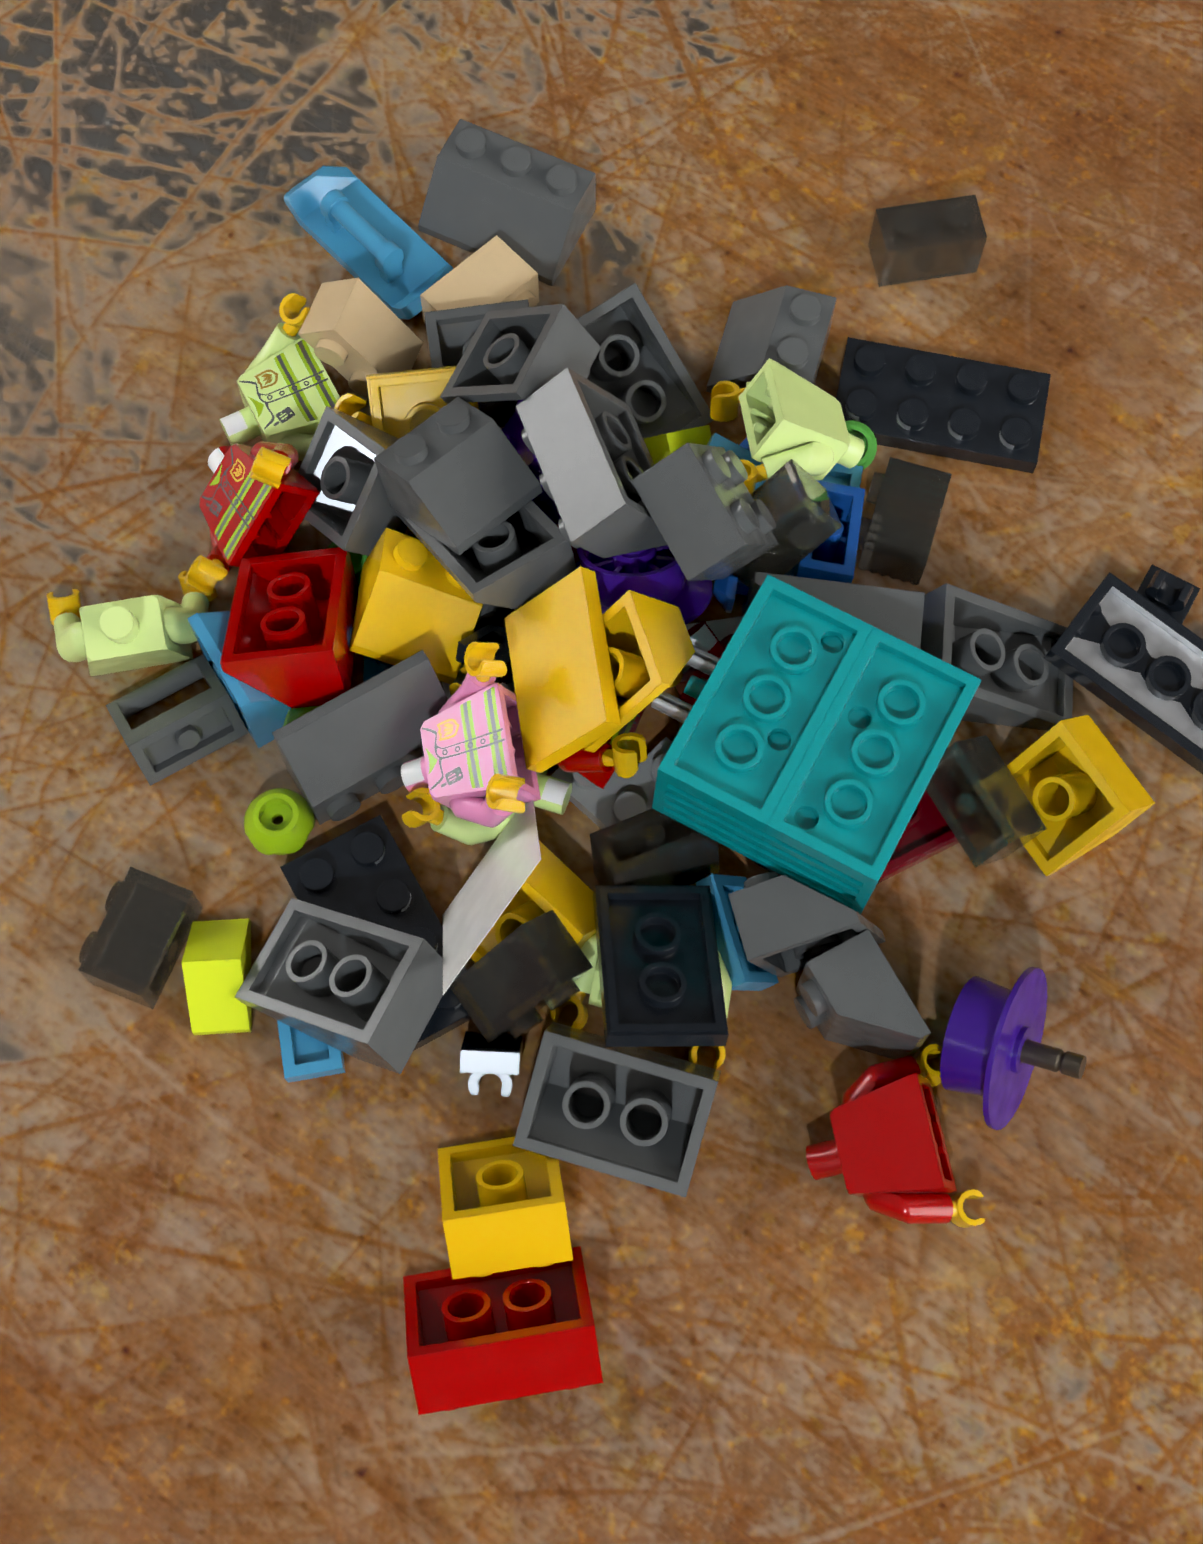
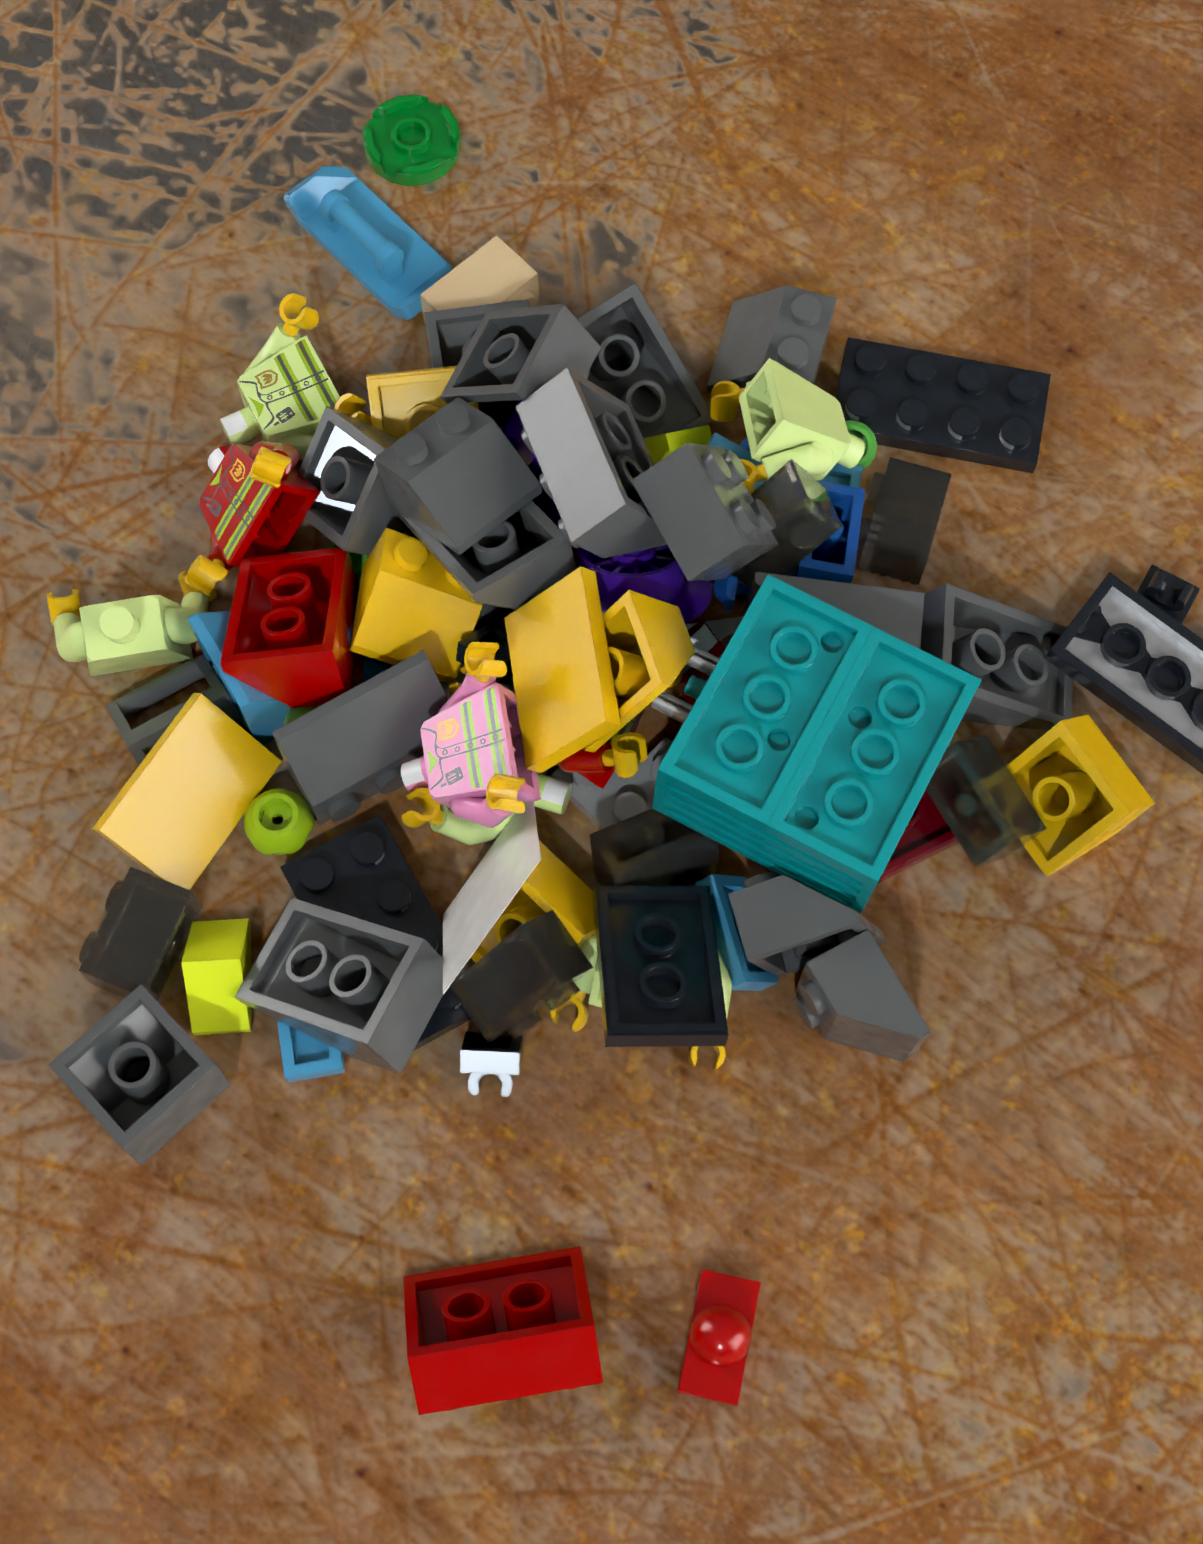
(140, 1074): none -> dark grey slope
(188, 793): none -> yellow tile
(358, 333): tan brick -> none
(412, 140): none -> green tile
(501, 1208): yellow slope -> none
(508, 190): dark grey slope -> none
(617, 1109): dark grey slope -> none
(719, 1337): none -> red tile
(894, 1145): red torso -> none
(927, 240): clear smoke brick -> none
(997, 1043): dark purple piece -> none

